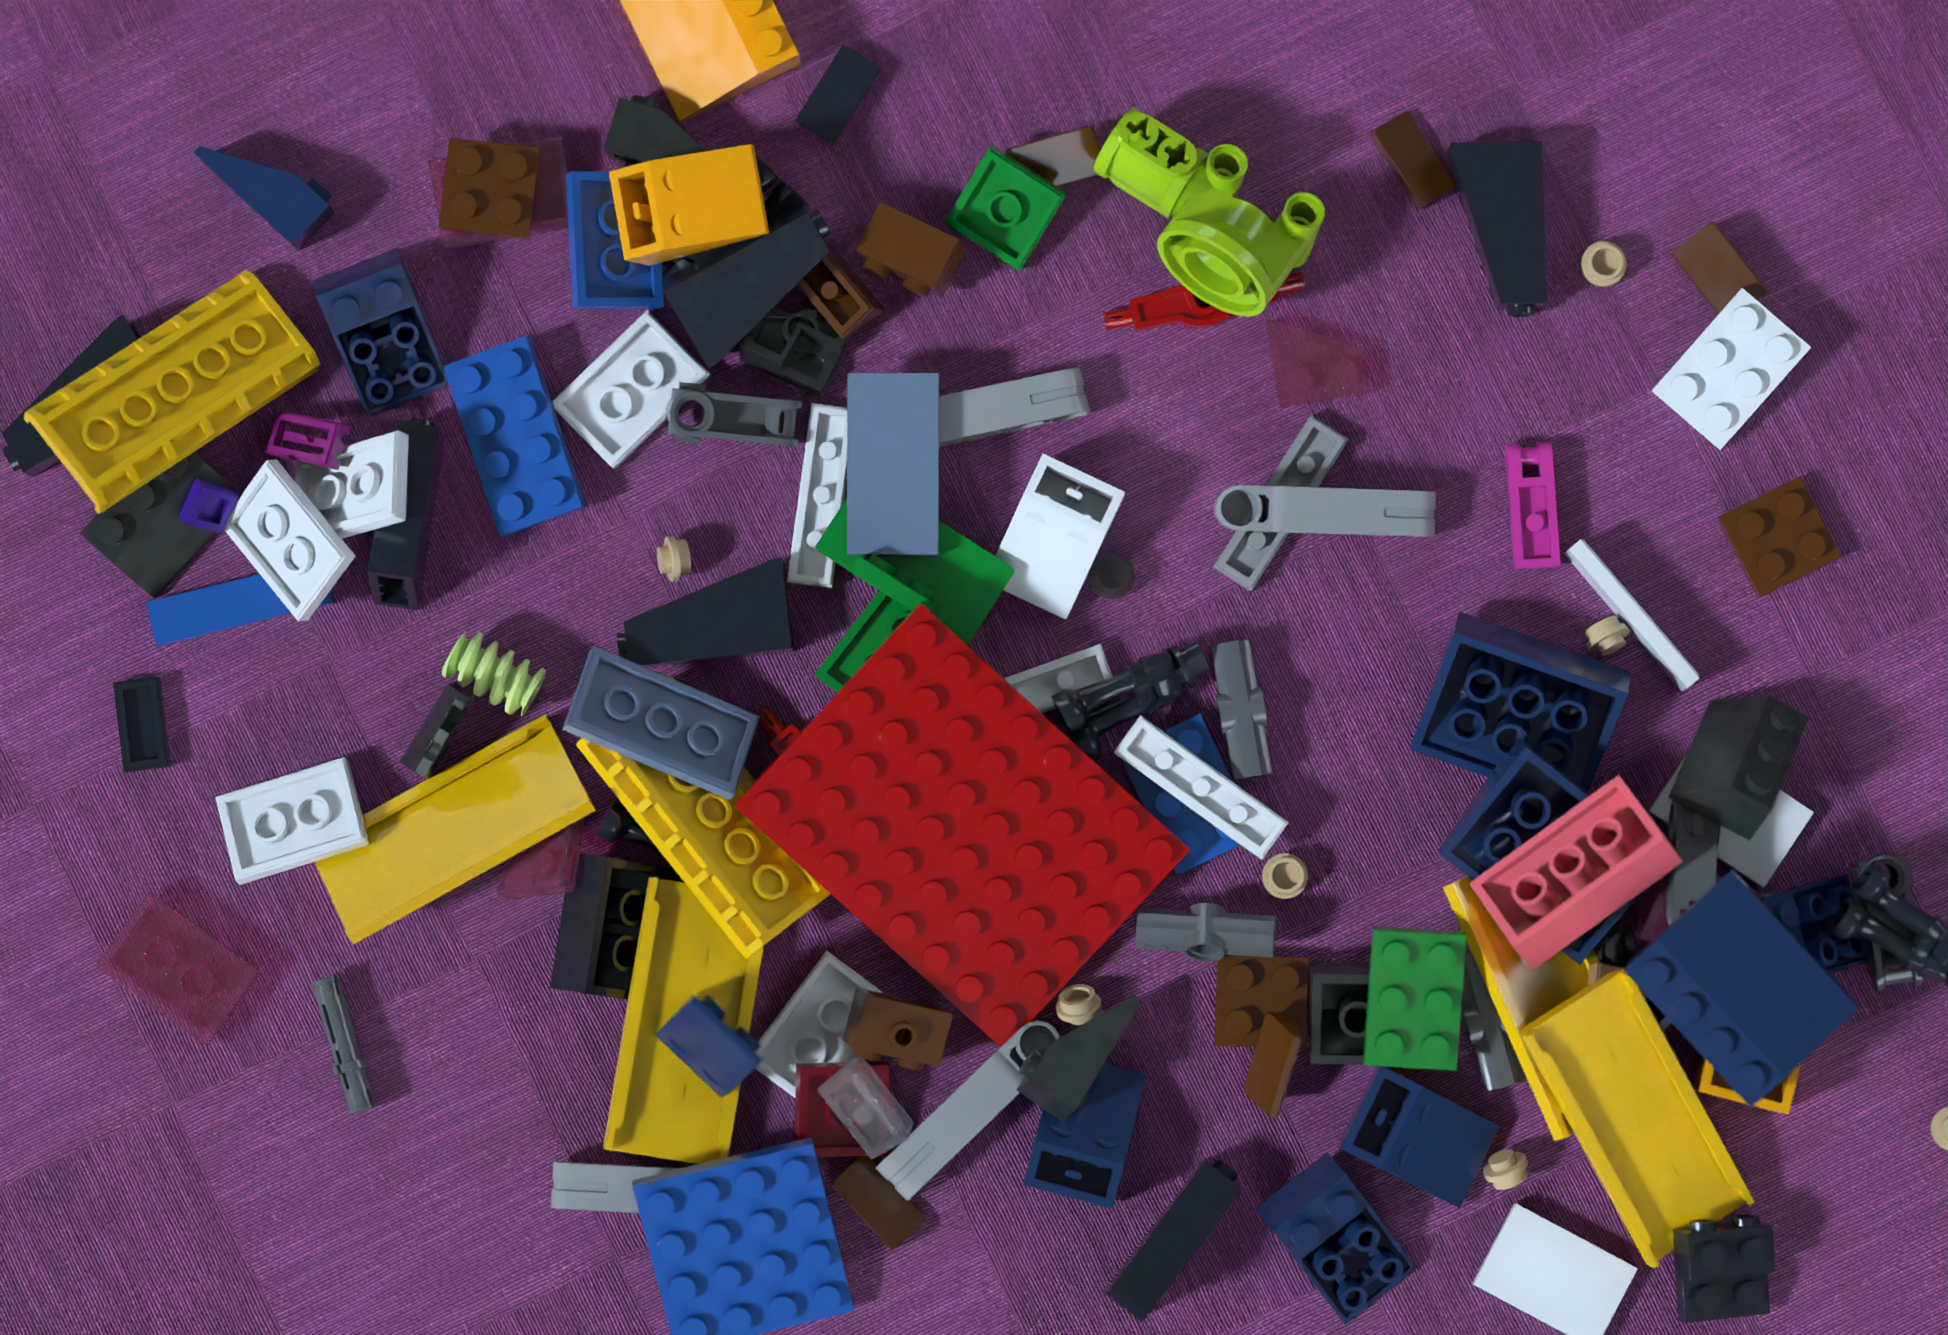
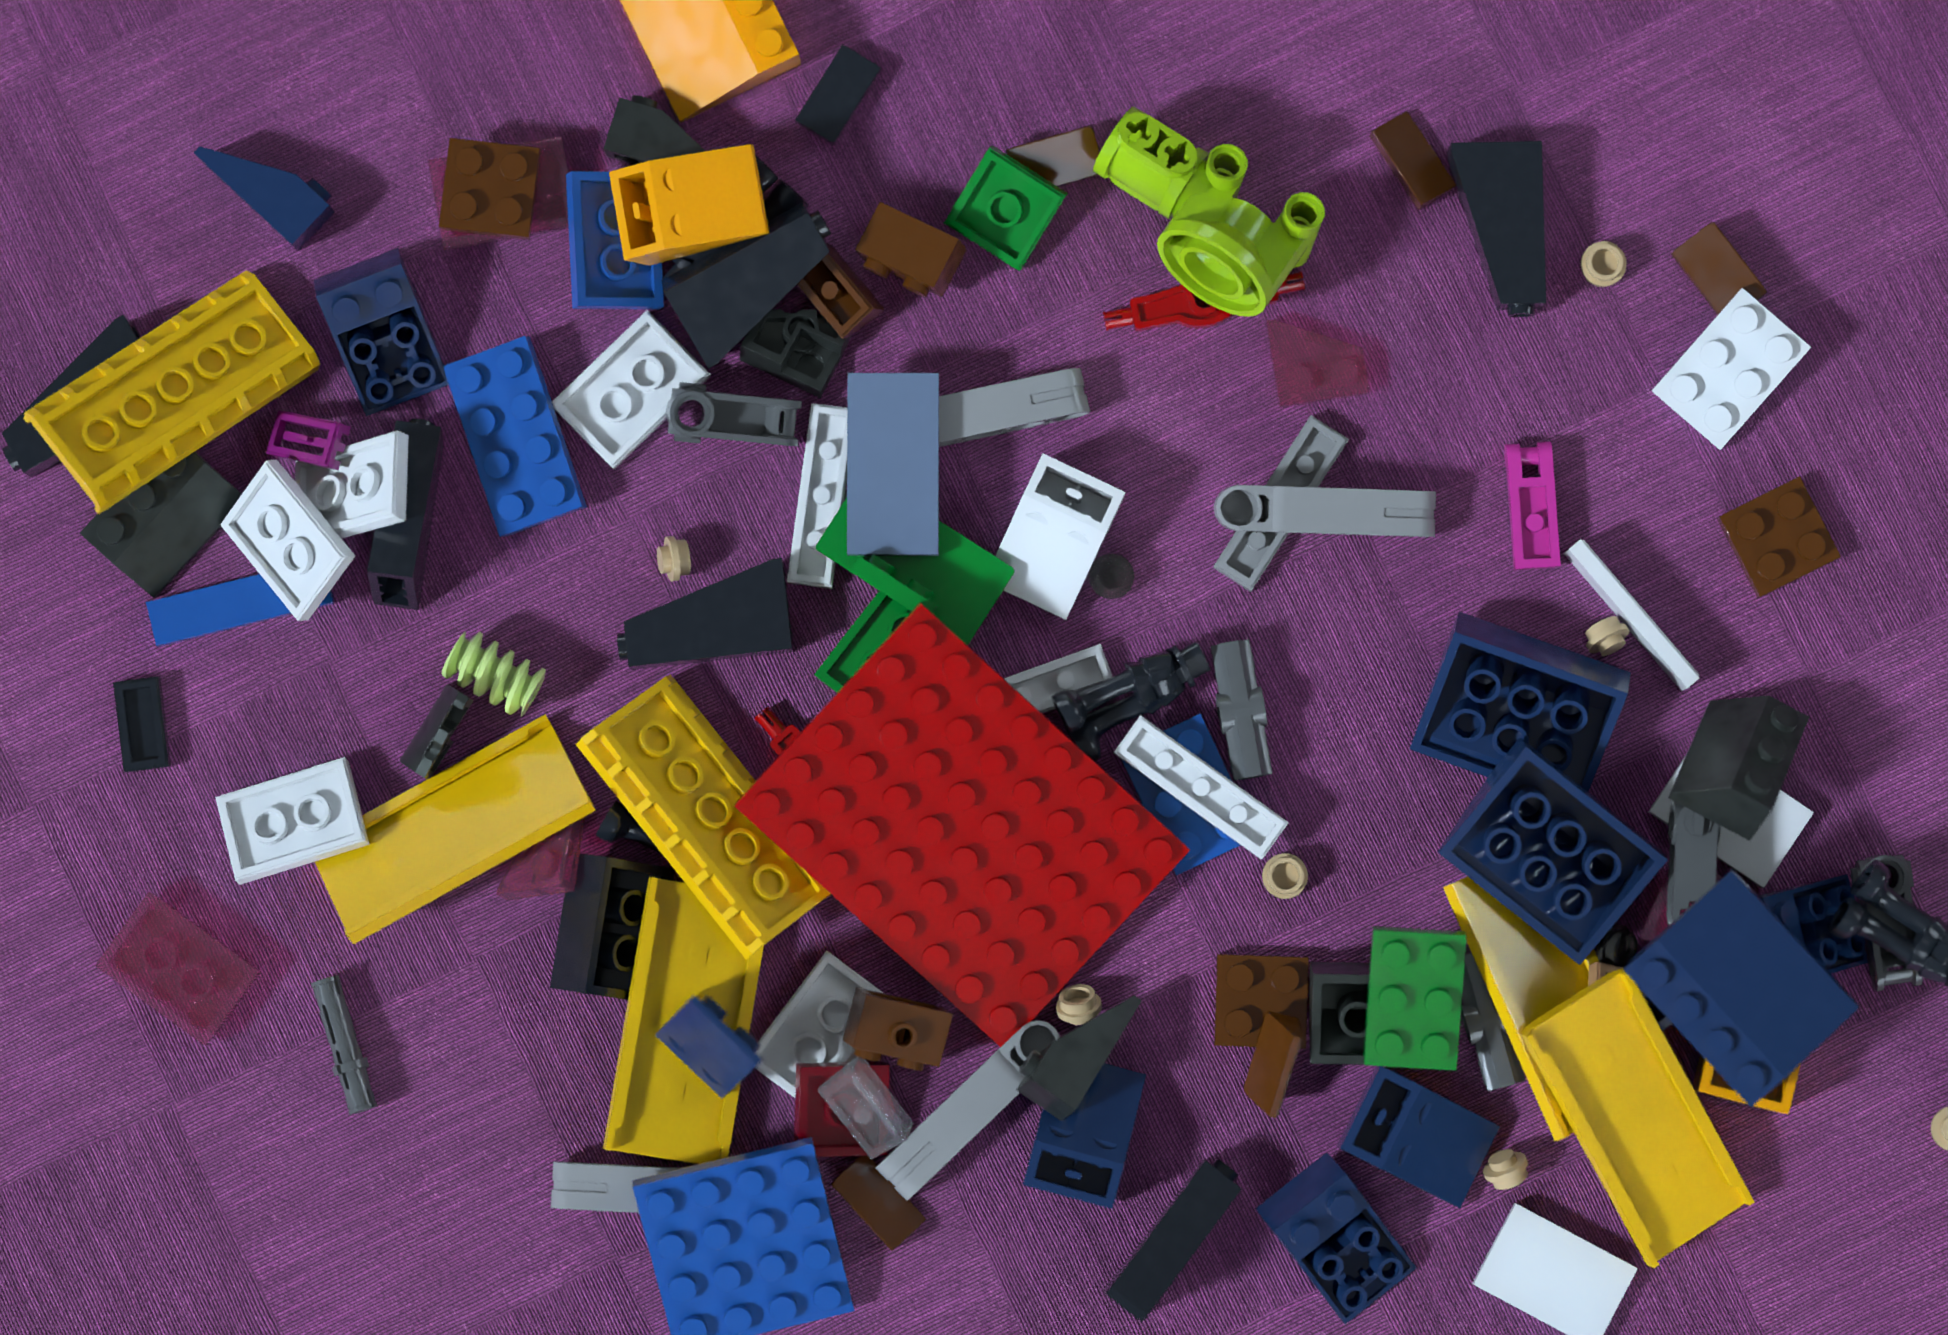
(208, 505): dark purple tile -> none
(661, 722): sand blue tile -> none
(1206, 932): dark grey piece -> none
(1575, 872): coral slope -> none
(1723, 1268): black plate -> none

